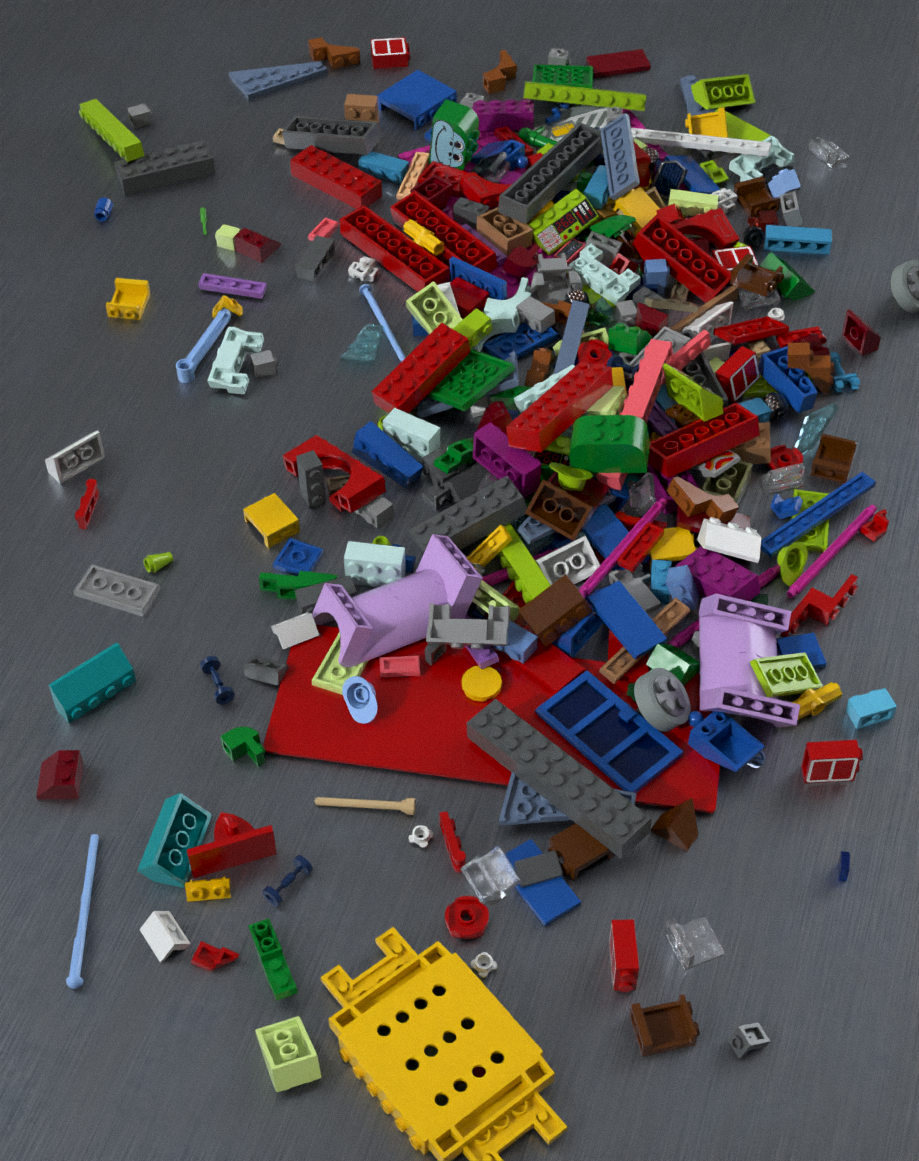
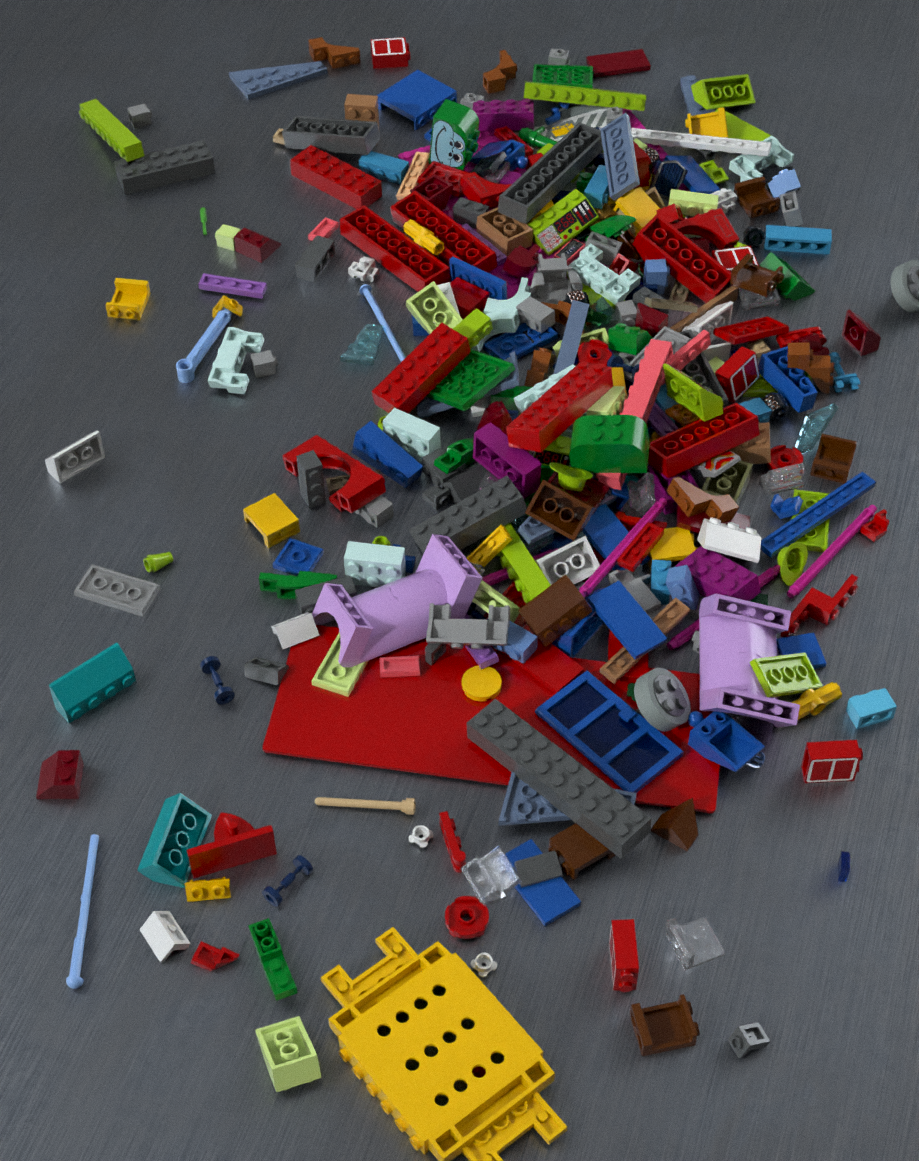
(87, 504): red plate -> none
(103, 209): blue brick -> none
(241, 742): green brick -> none
(360, 699): light blue piece -> none
(675, 661): slope -> none
(764, 218): clear red brick -> none
(777, 314): white plate -> none
(827, 152): clear brick -> none

